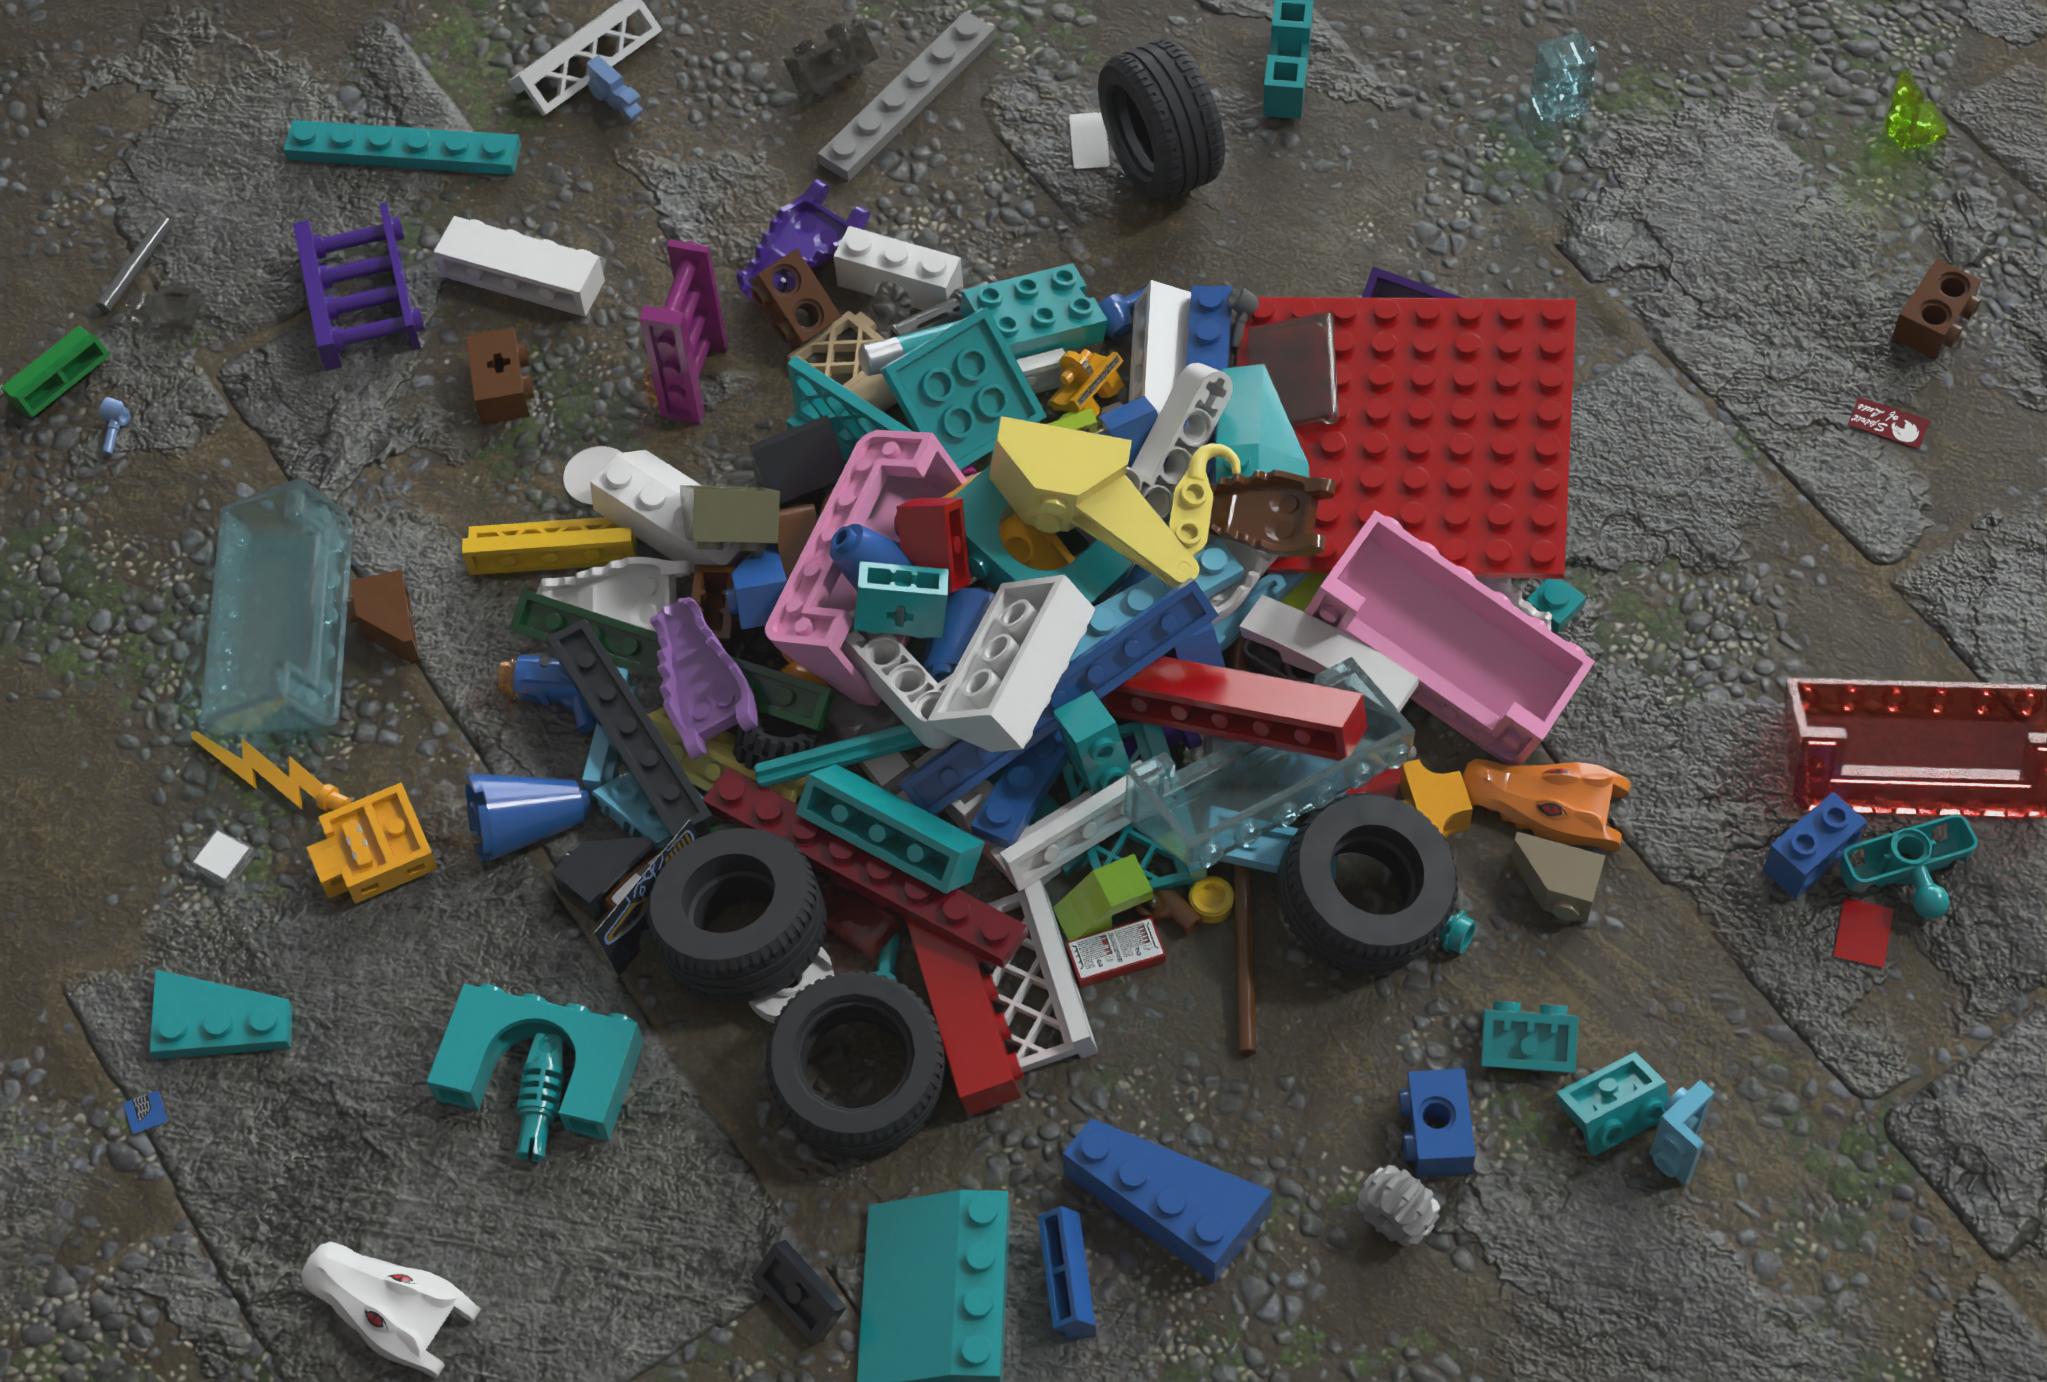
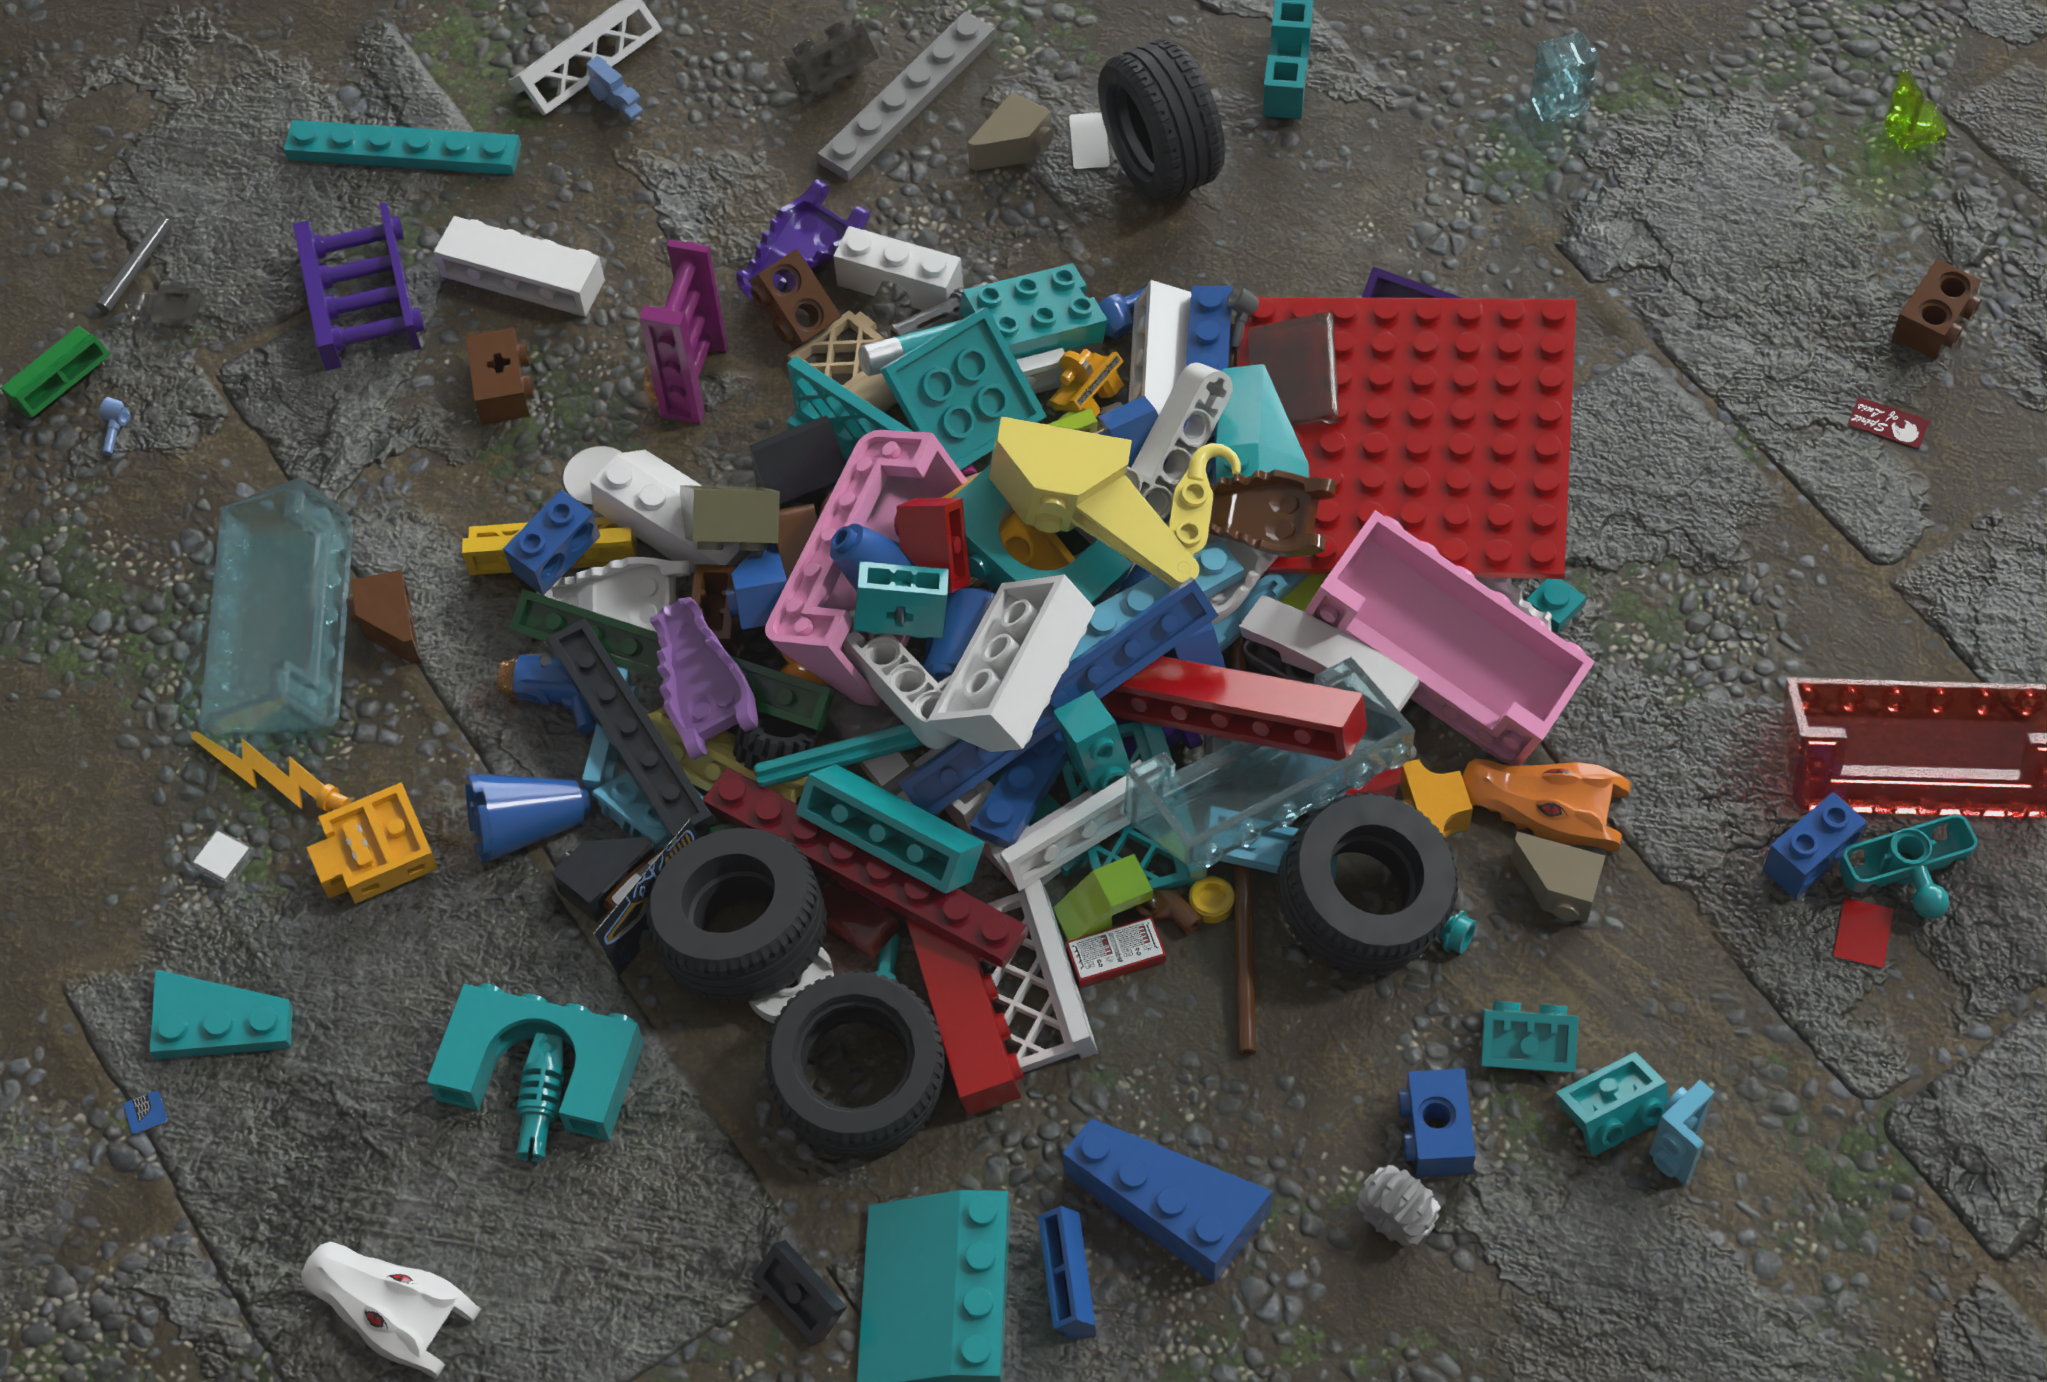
(552, 542): none -> blue brick
(1011, 134): none -> dark tan slope

